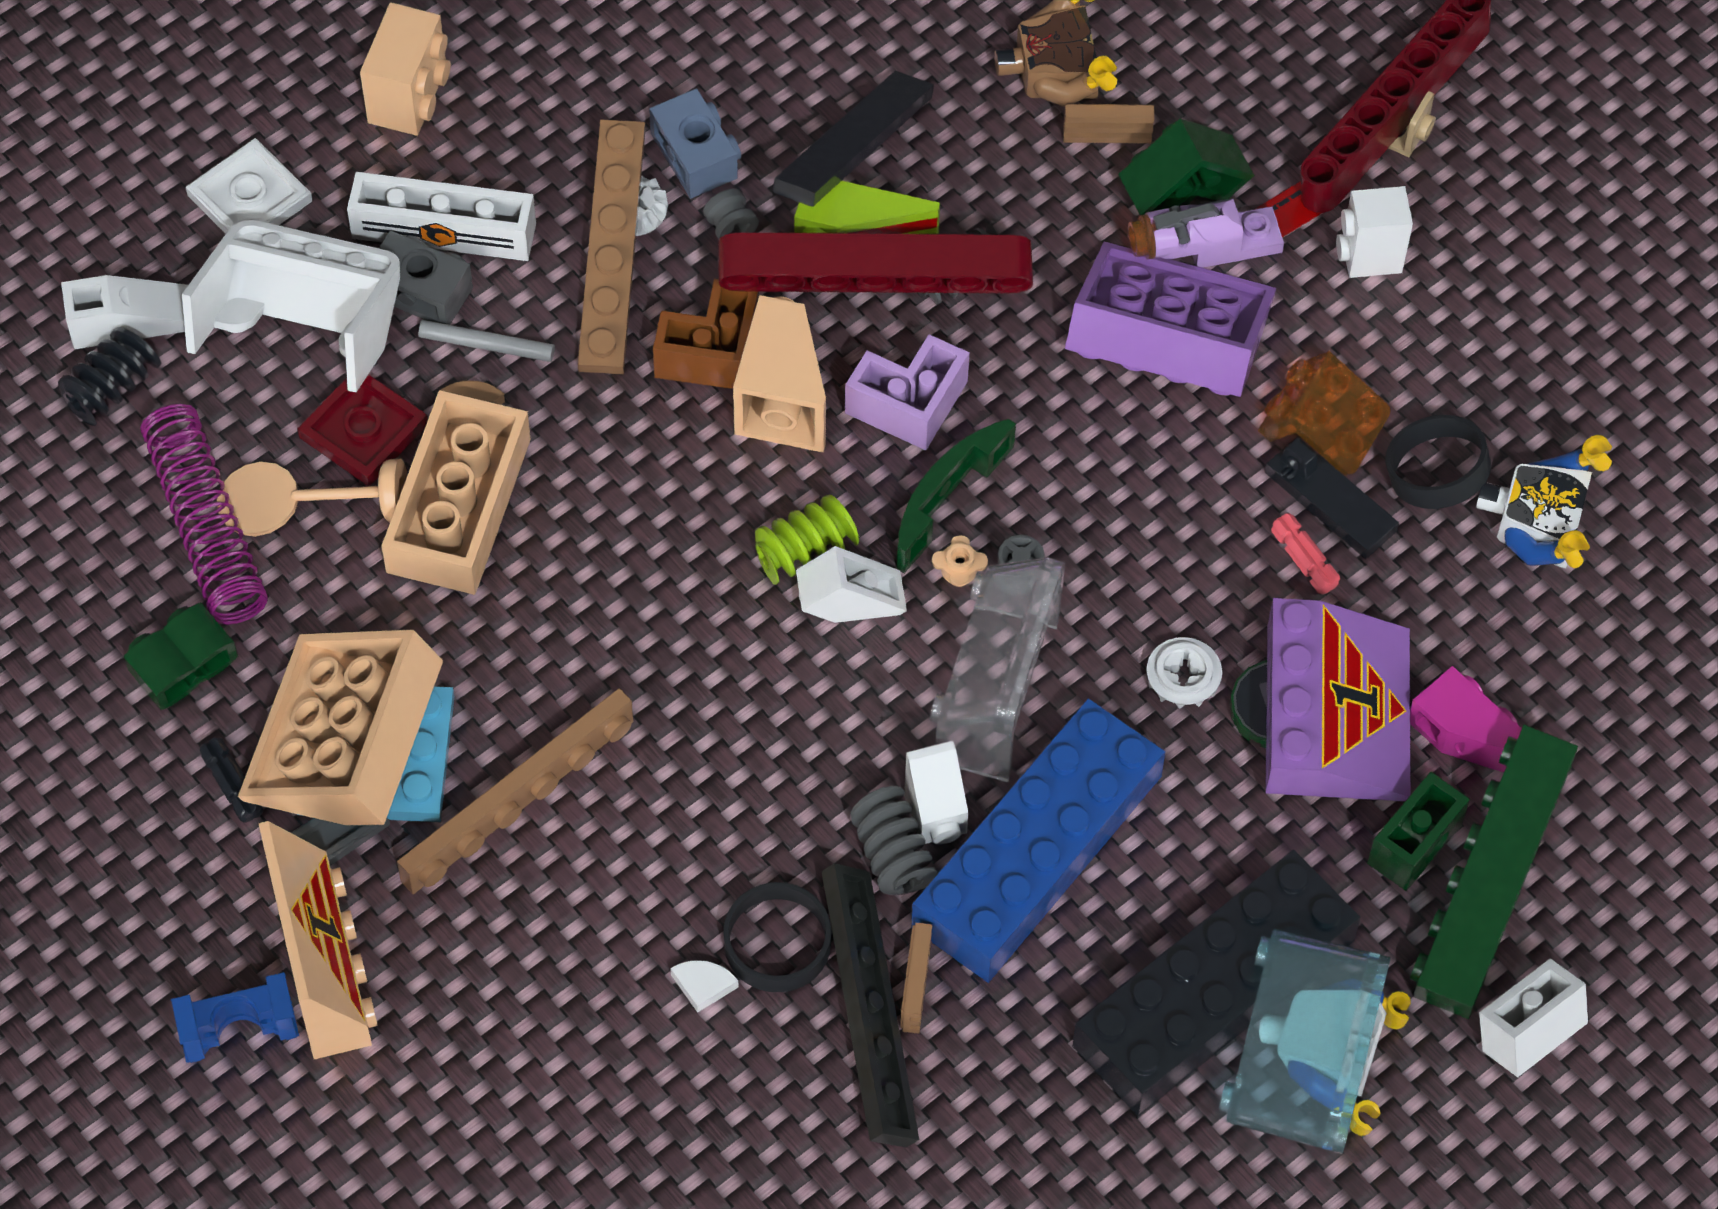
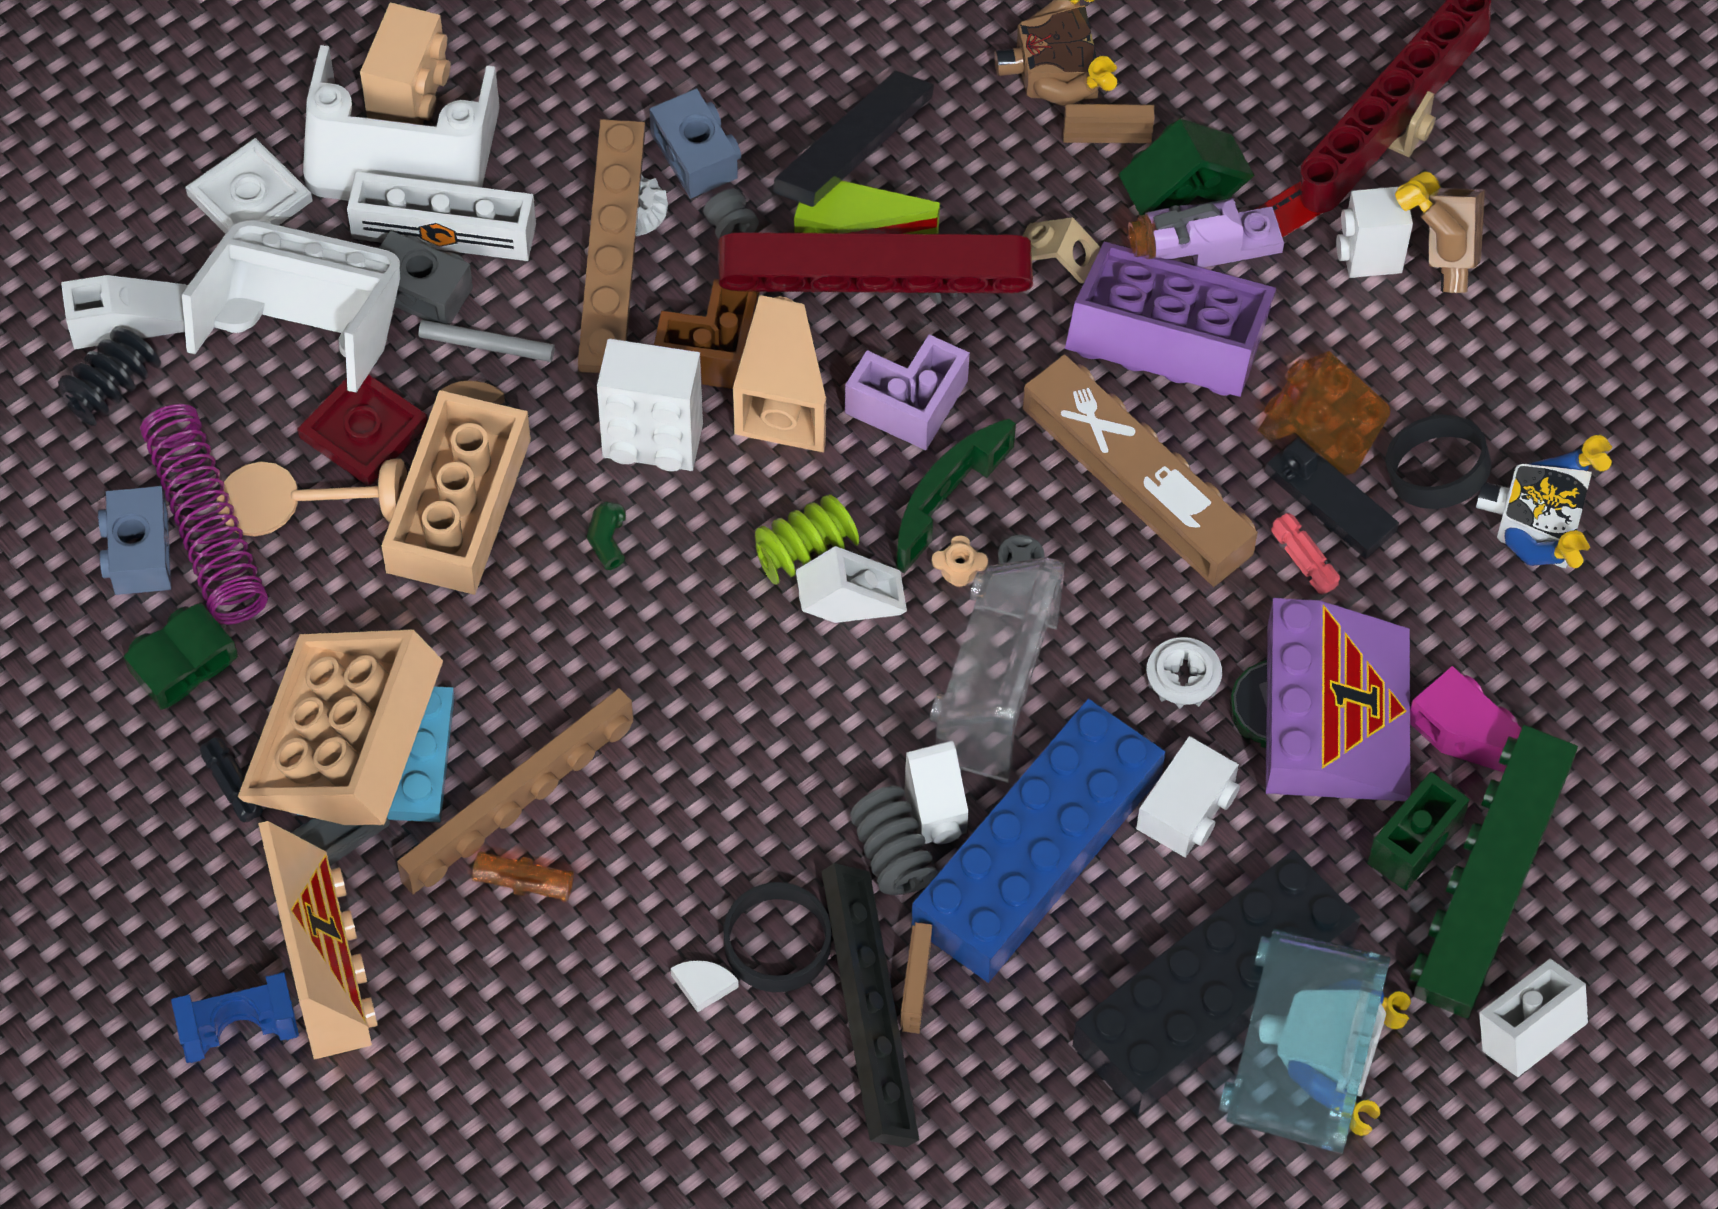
(143, 564): none -> sand blue brick
(346, 144): none -> white windscreen
(523, 876): none -> clear orange pin
(601, 530): none -> dark green arm
(650, 405): none -> white brick
(1057, 240): none -> tan bracket
(1140, 470): none -> medium nougat brick
(1188, 797): none -> white brick
(1453, 223): none -> medium nougat torso

